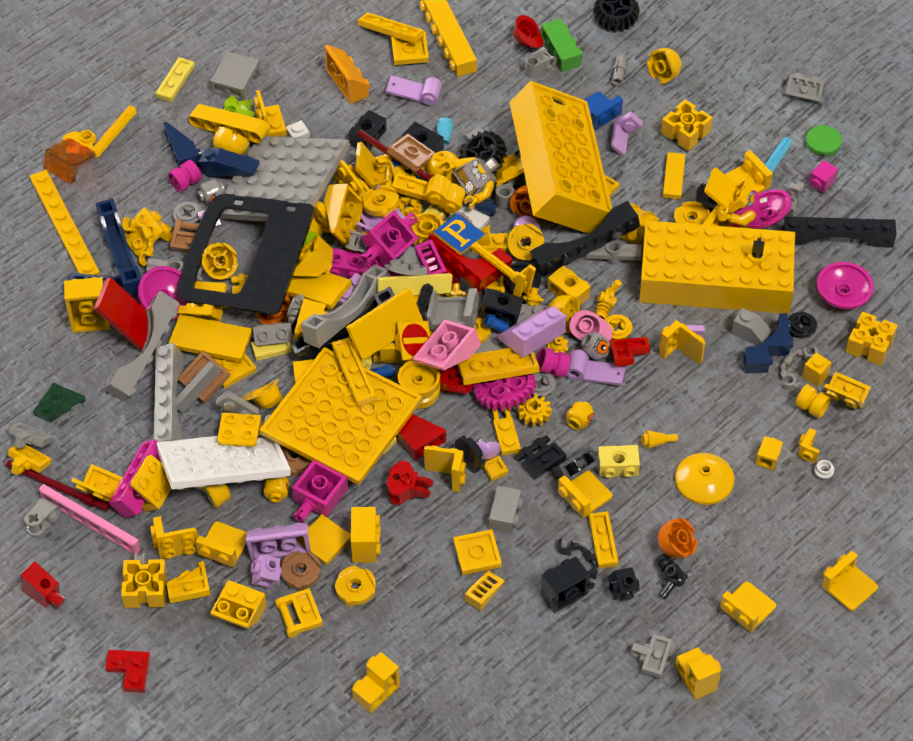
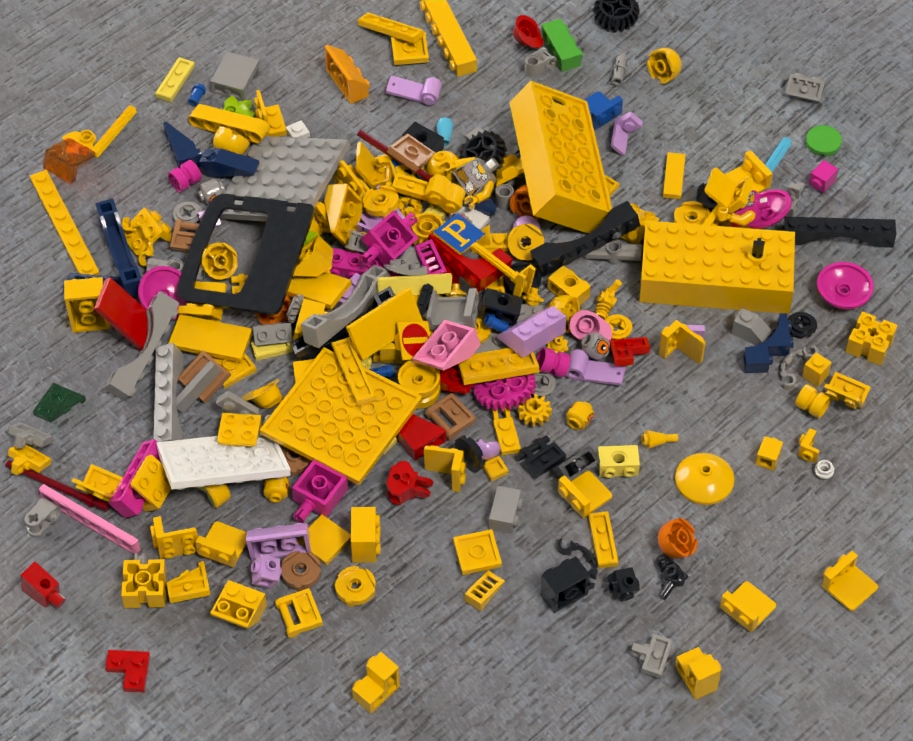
(198, 91): none -> blue pin
(371, 124): black brick -> none
(455, 412): none -> medium nougat plate
(686, 125): yellow brick -> none

